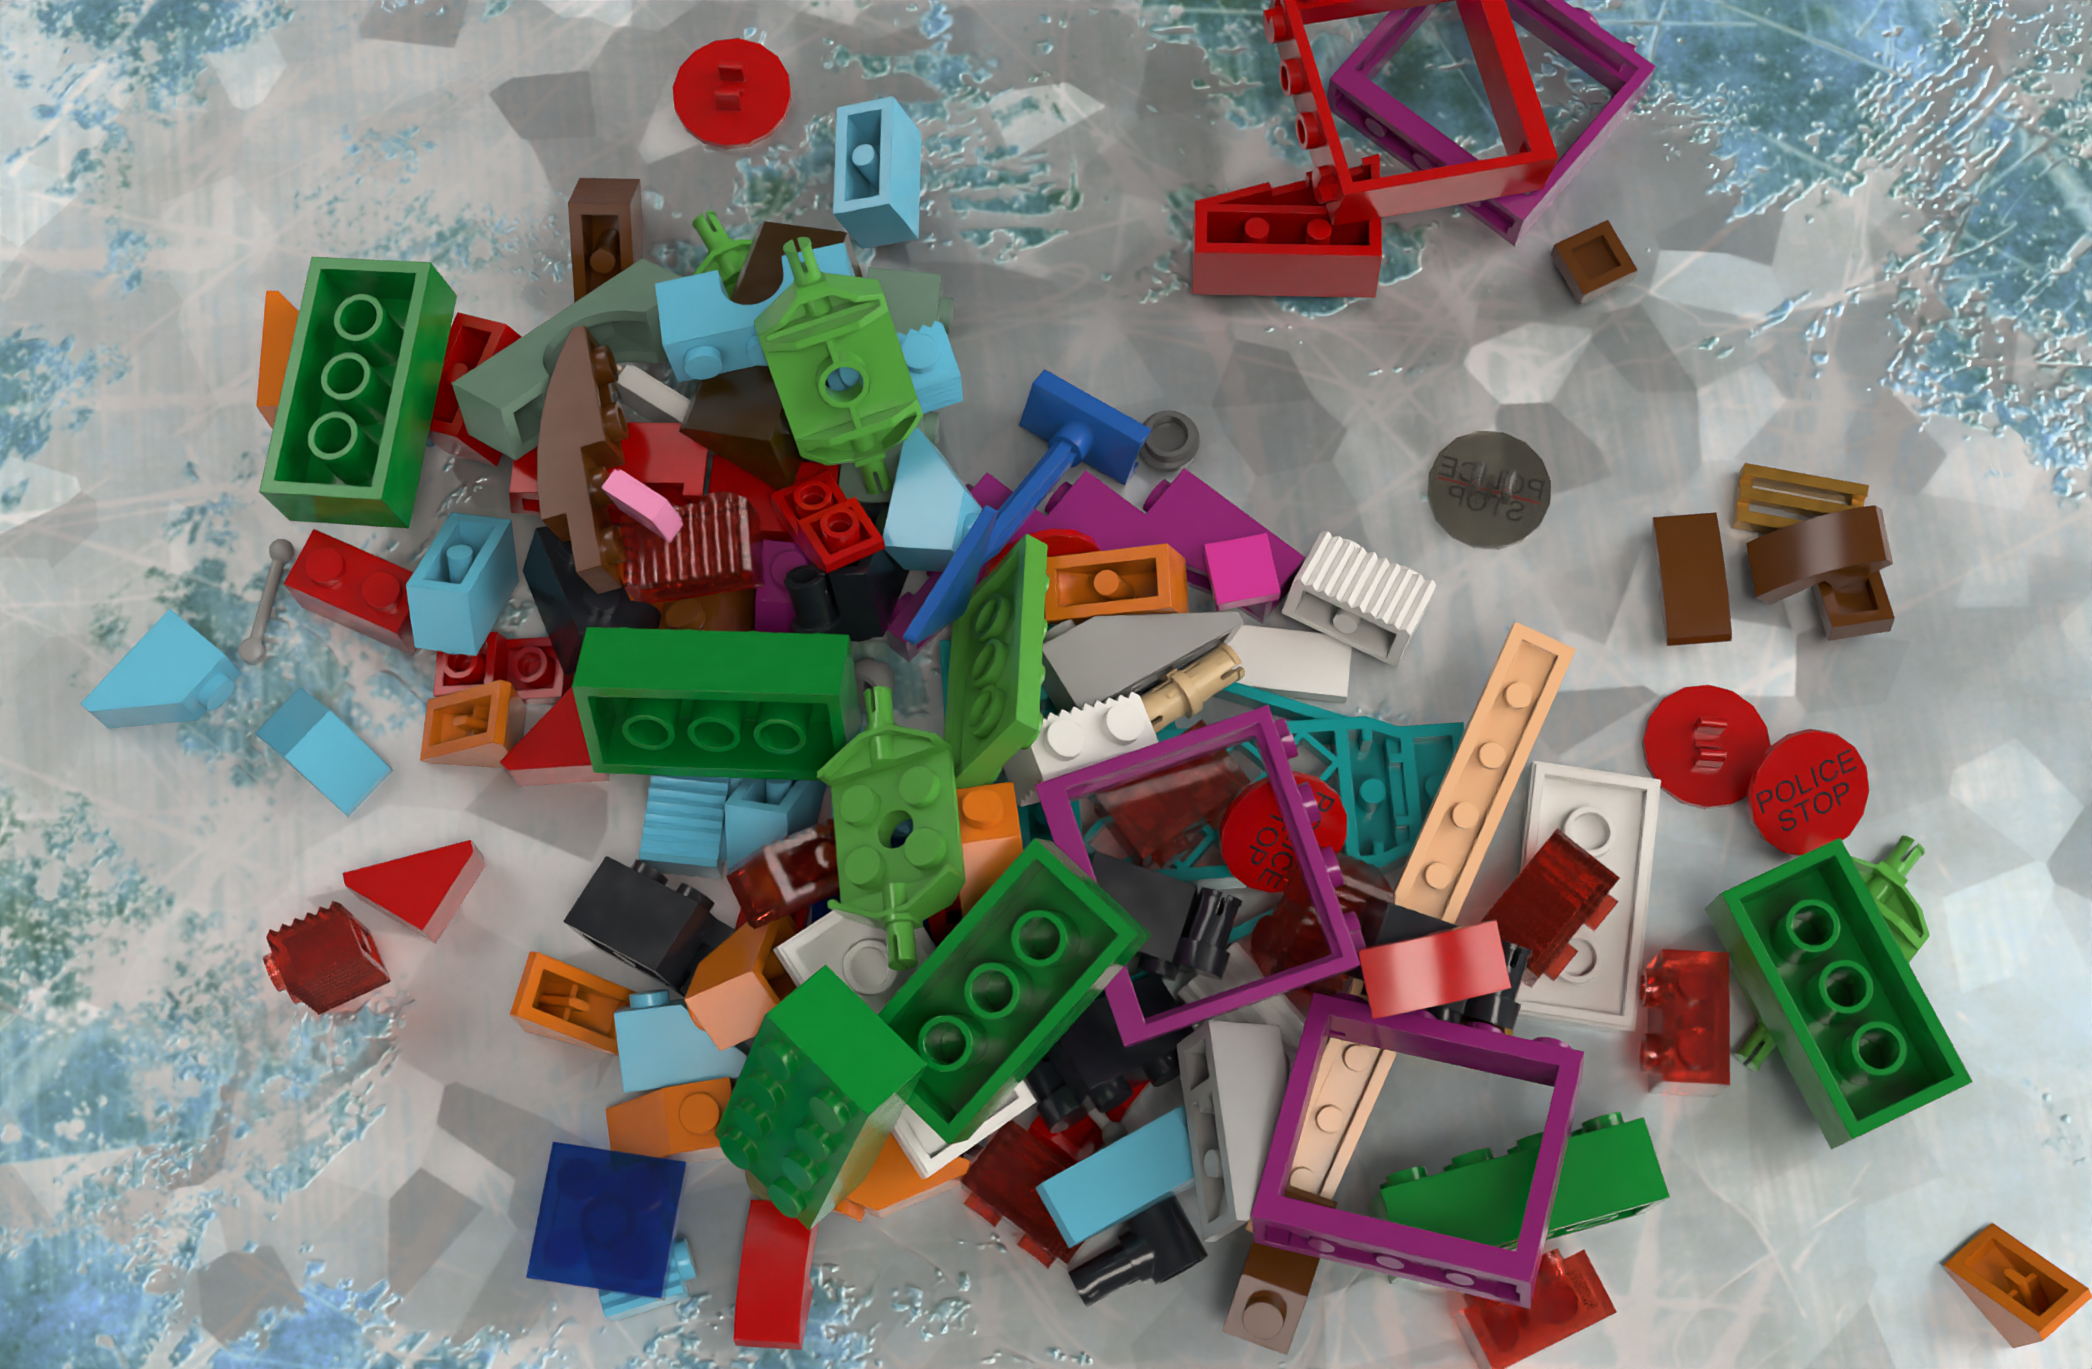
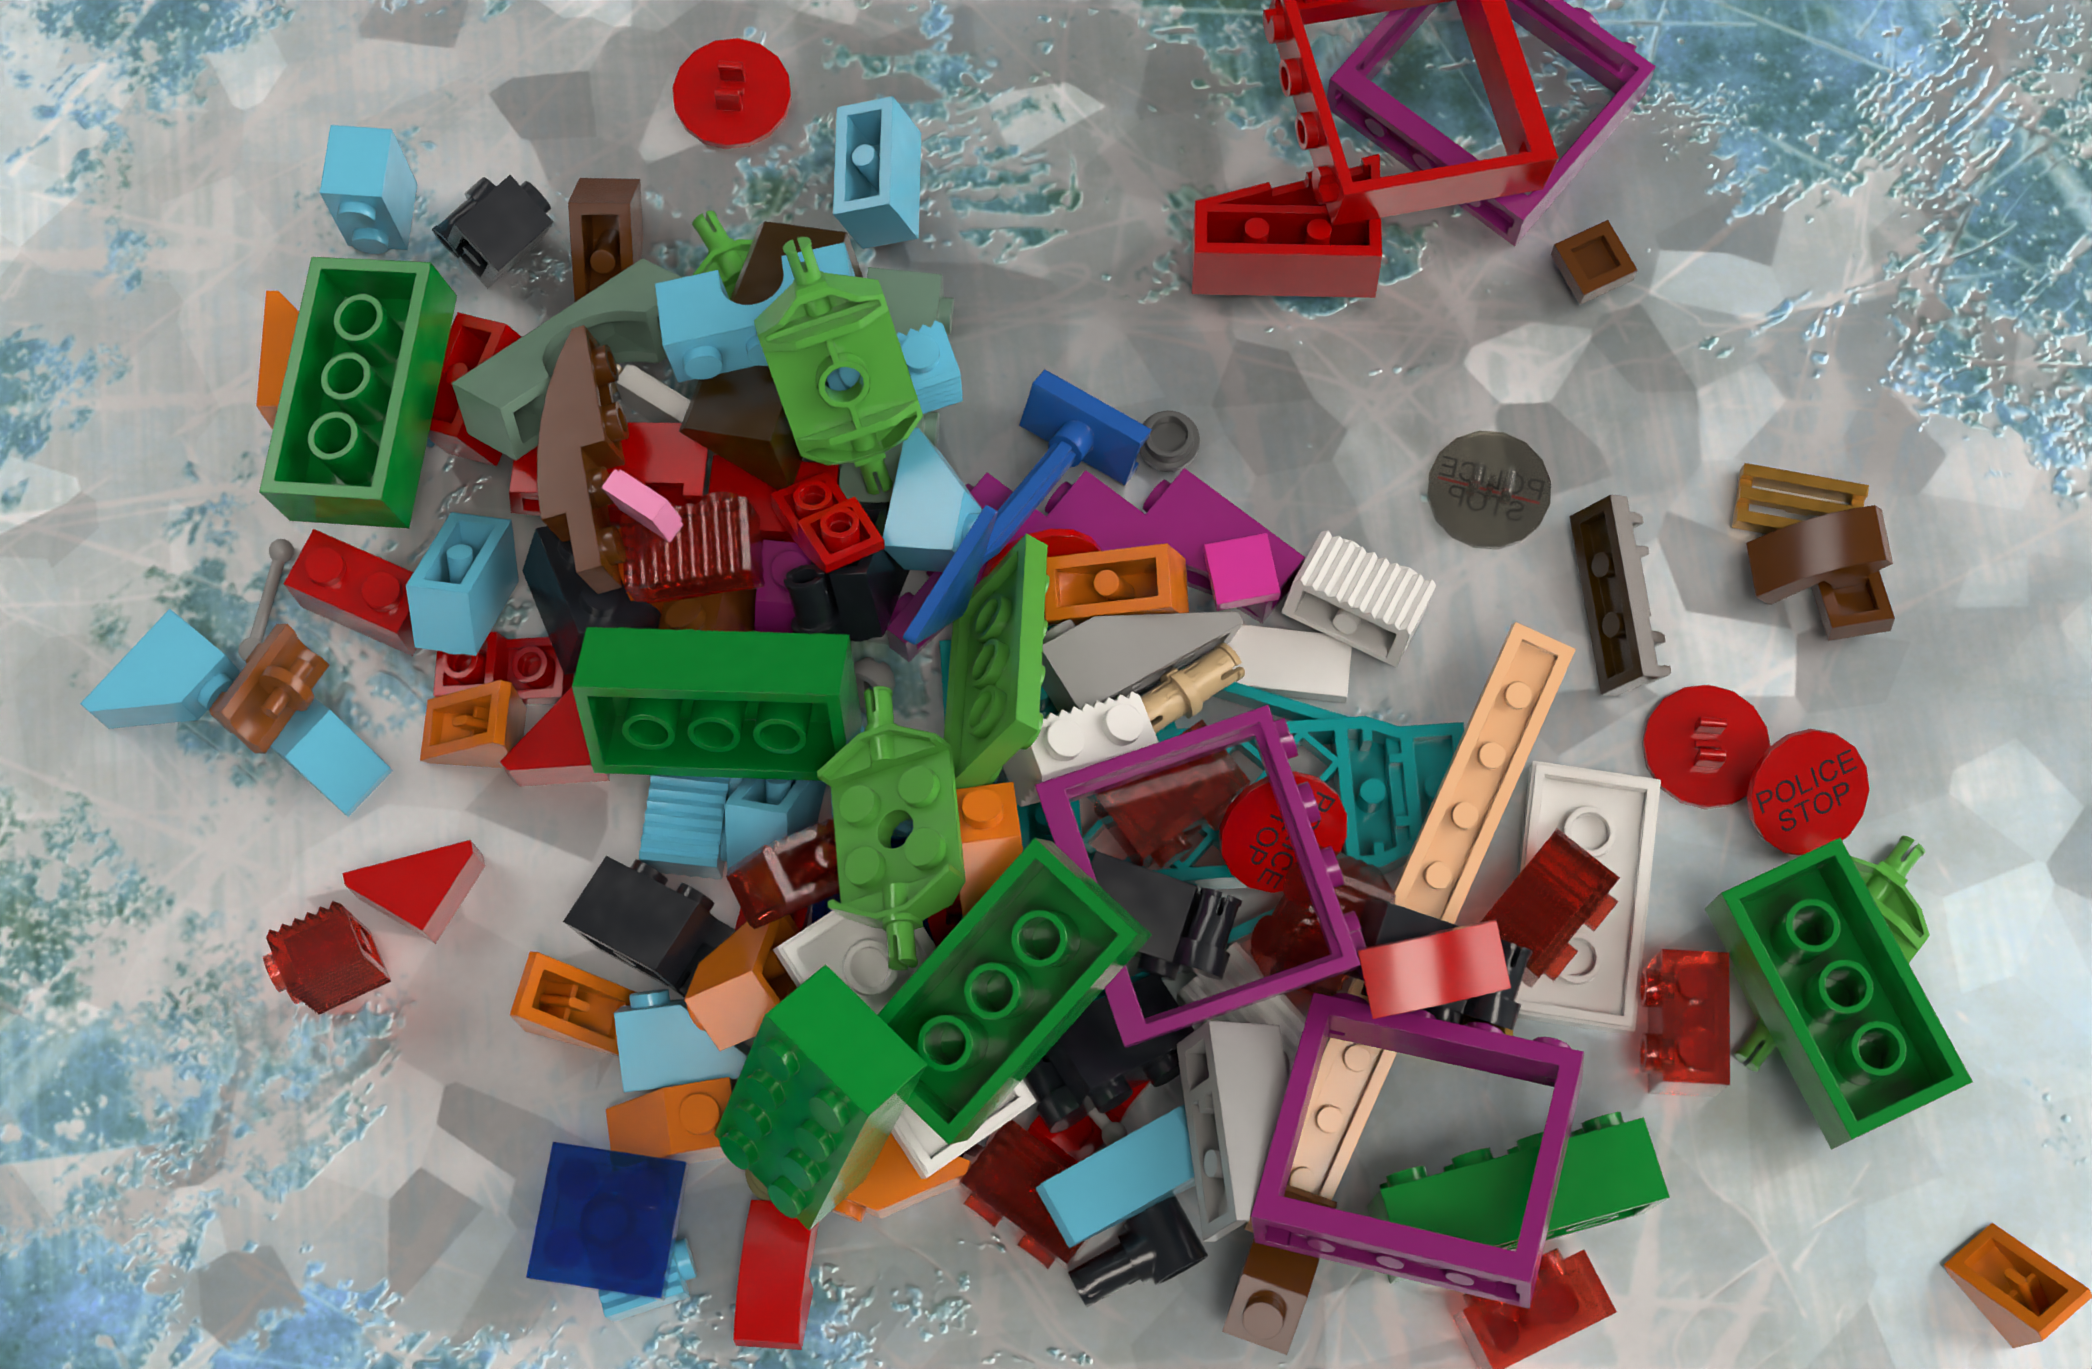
(269, 689): none -> dark orange hips
(368, 188): none -> medium azure brick
(495, 227): none -> black hinge
(1616, 596): none -> dark brown plate
(1692, 579): reddish brown slope -> none

